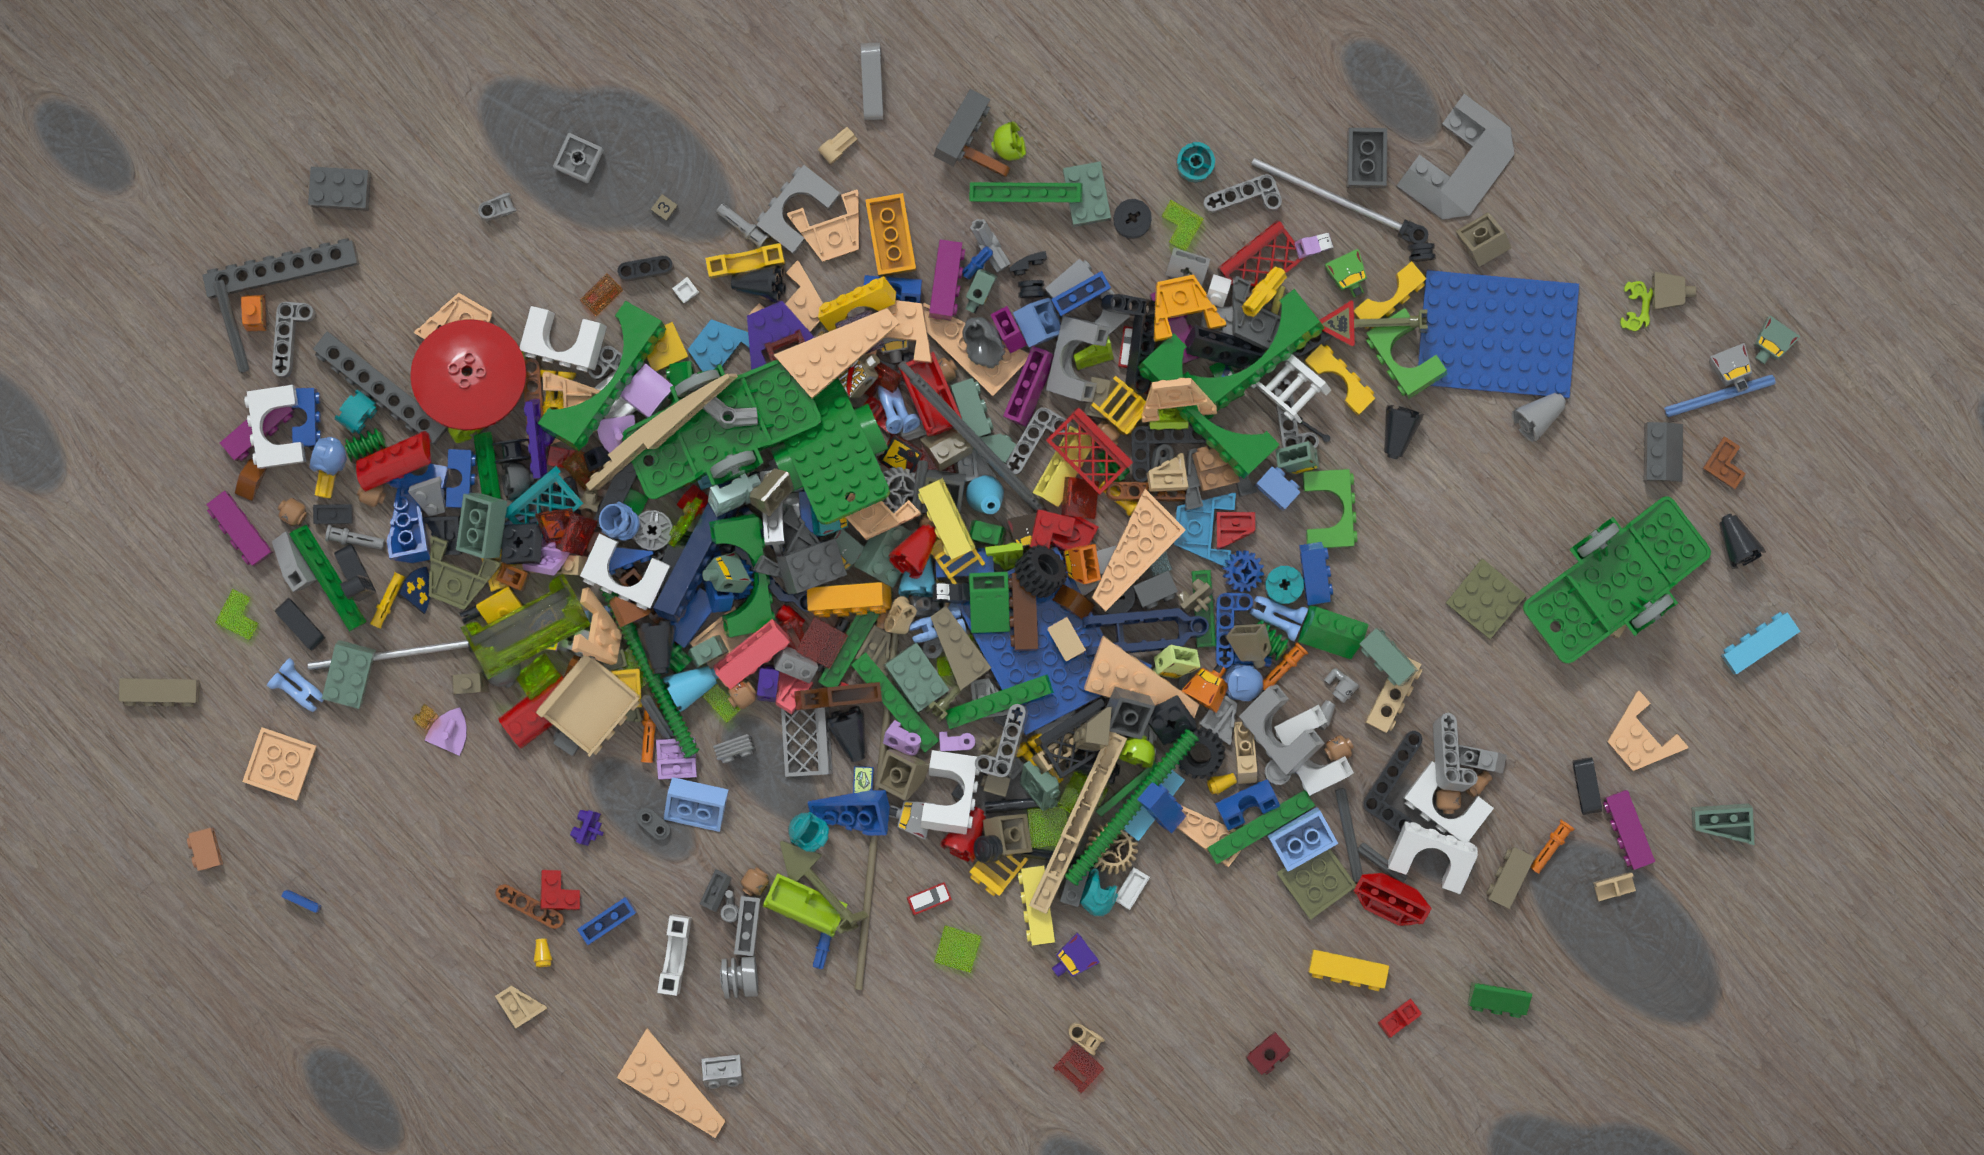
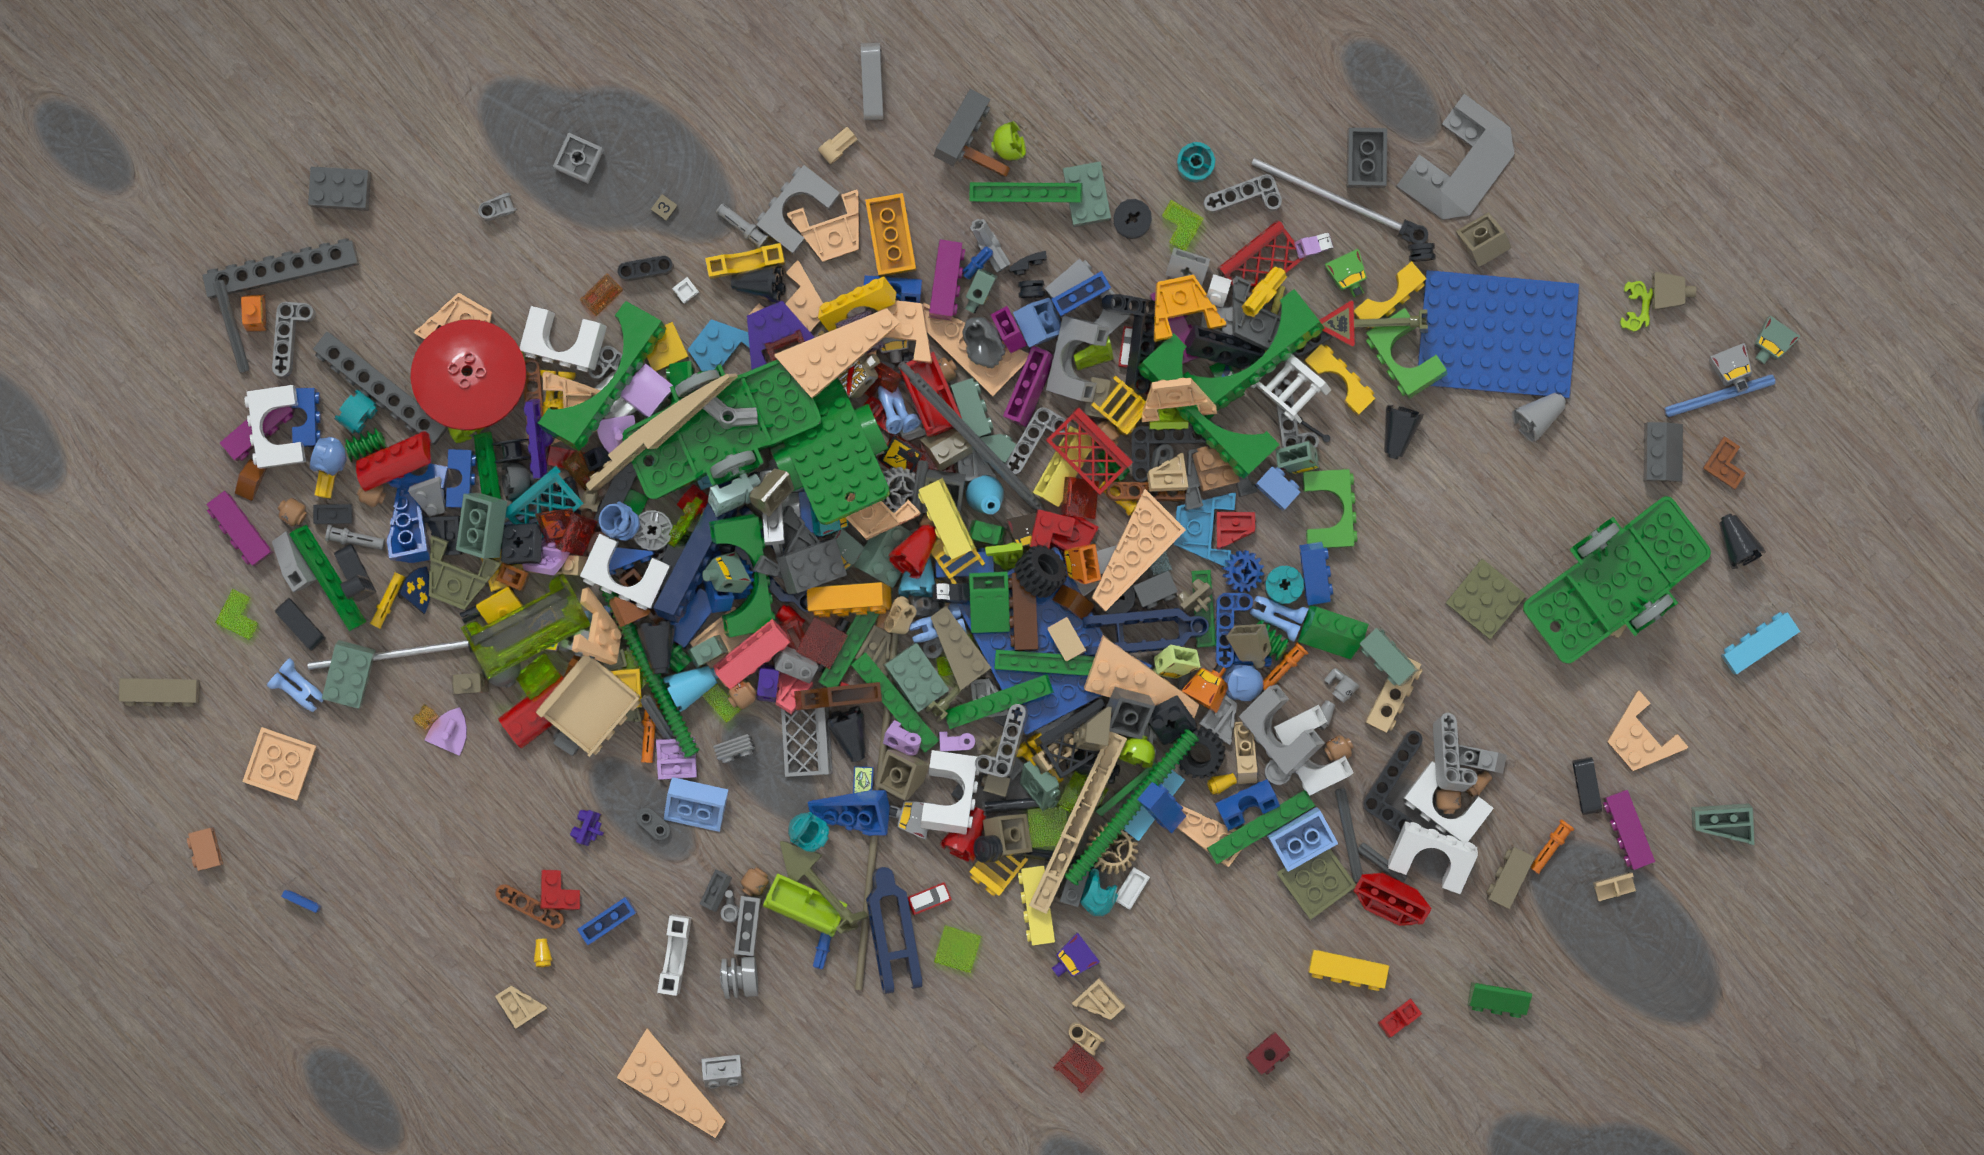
(885, 885): none -> dark blue piece
(1042, 663): none -> green plate
(1100, 1000): none -> tan wing

